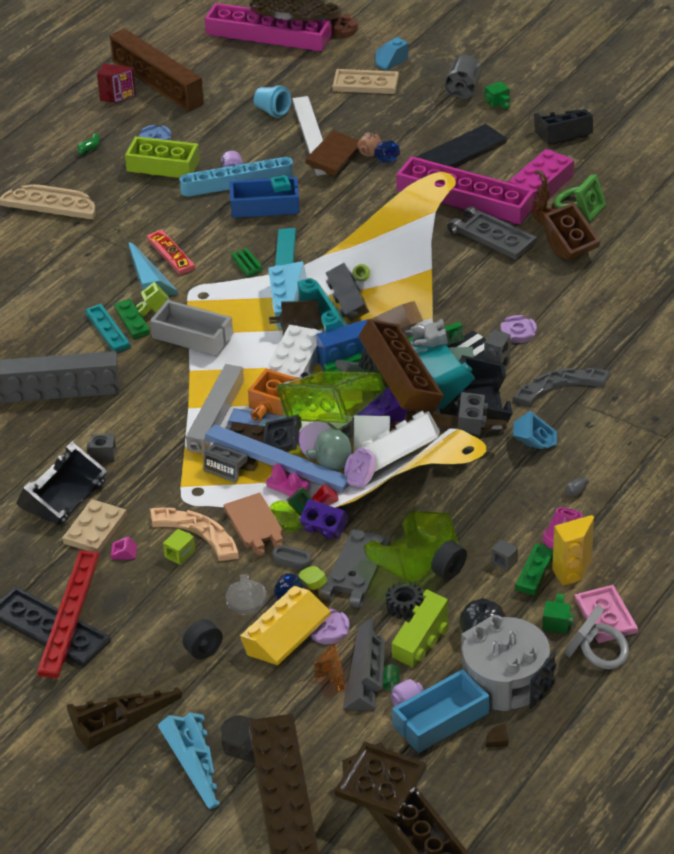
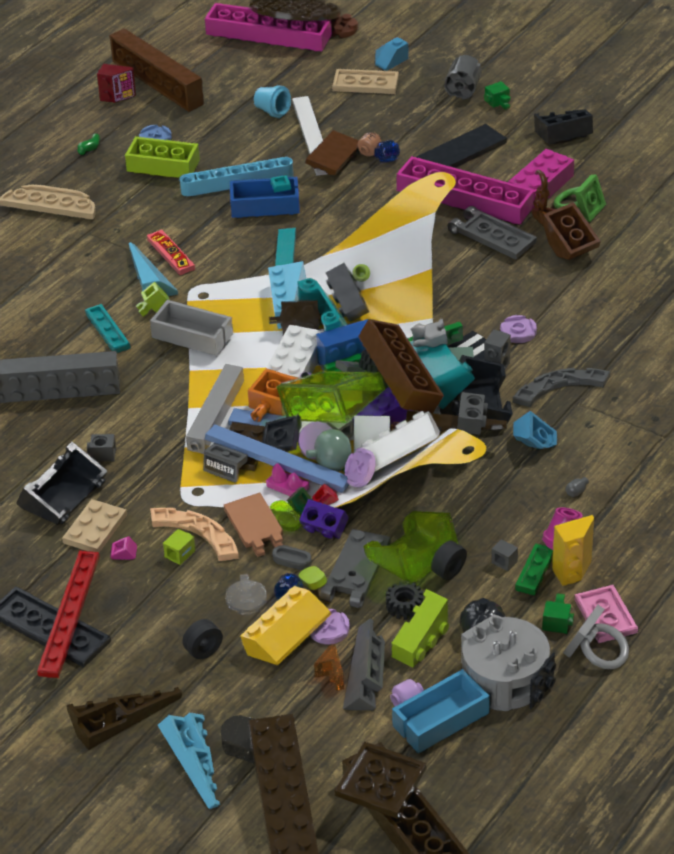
(131, 319): green plate -> none
(231, 158): lavender head -> none
(250, 261): green tile -> none
(393, 678): green piece -> none
(404, 315): medium nougat slope -> none
(497, 736): dark brown tile -> none

